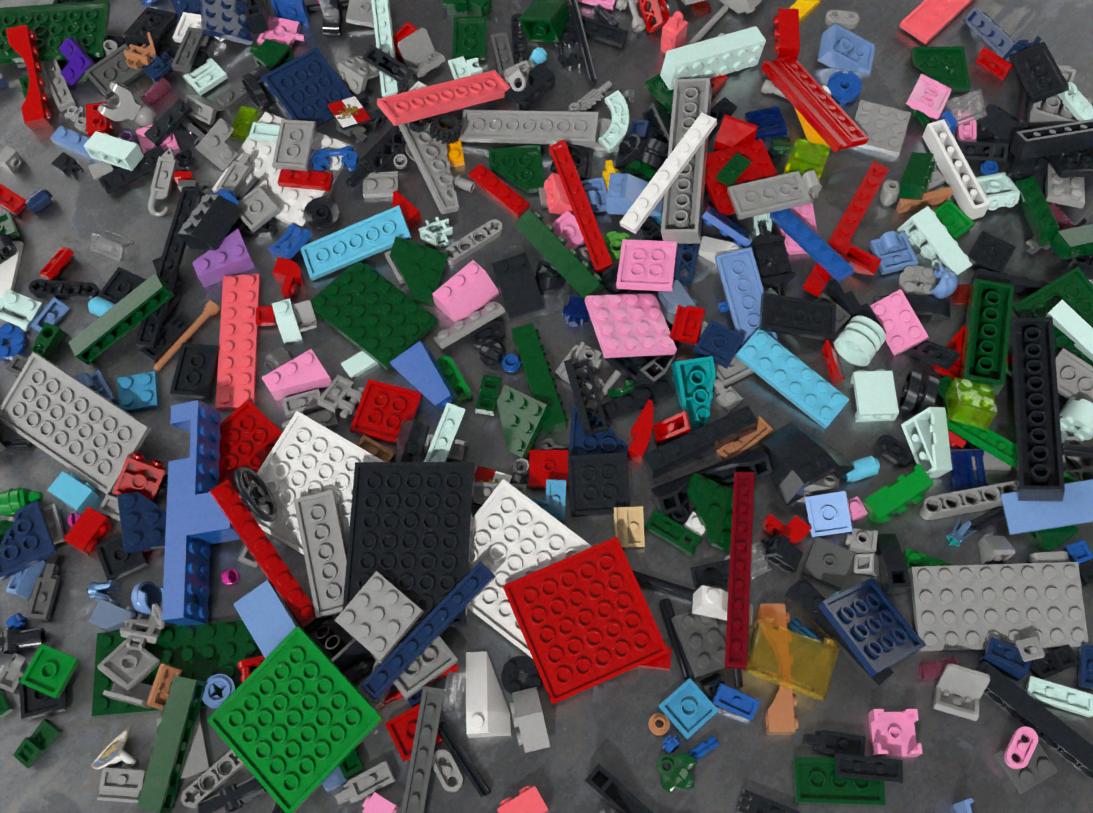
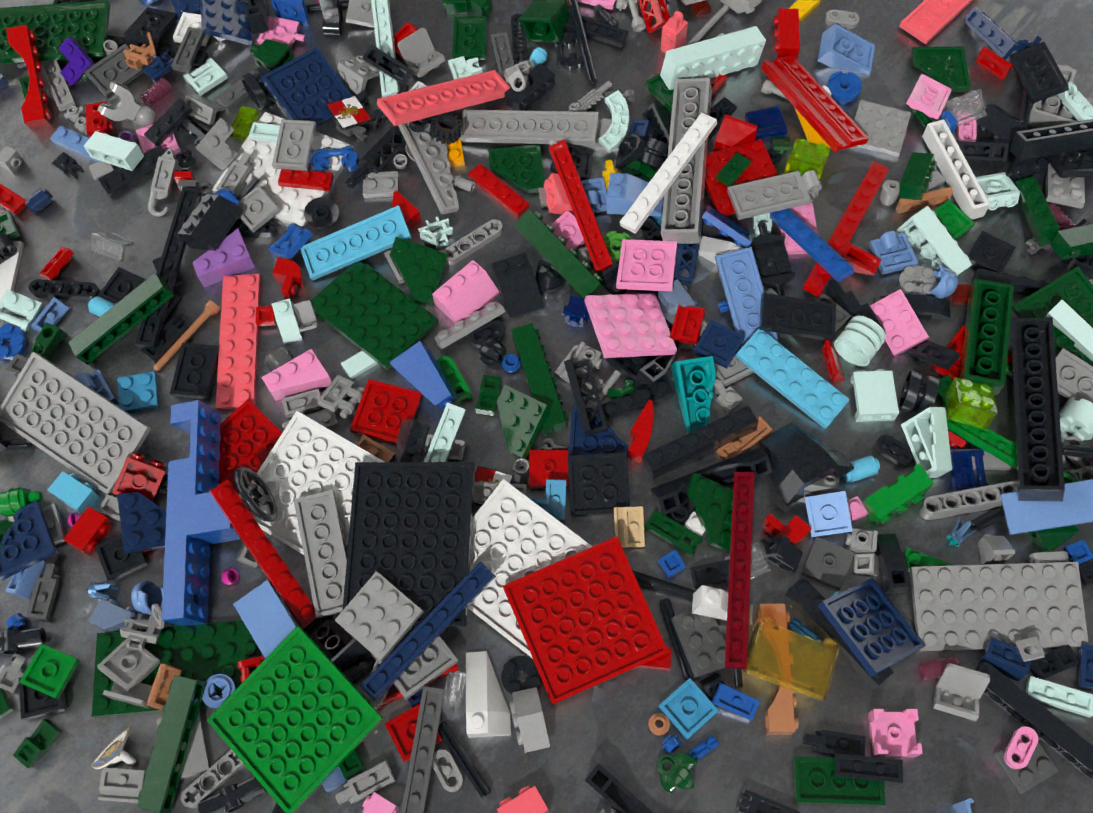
(671, 564): none -> blue plate
(672, 428): red slope -> none
(989, 168): blue plate -> none

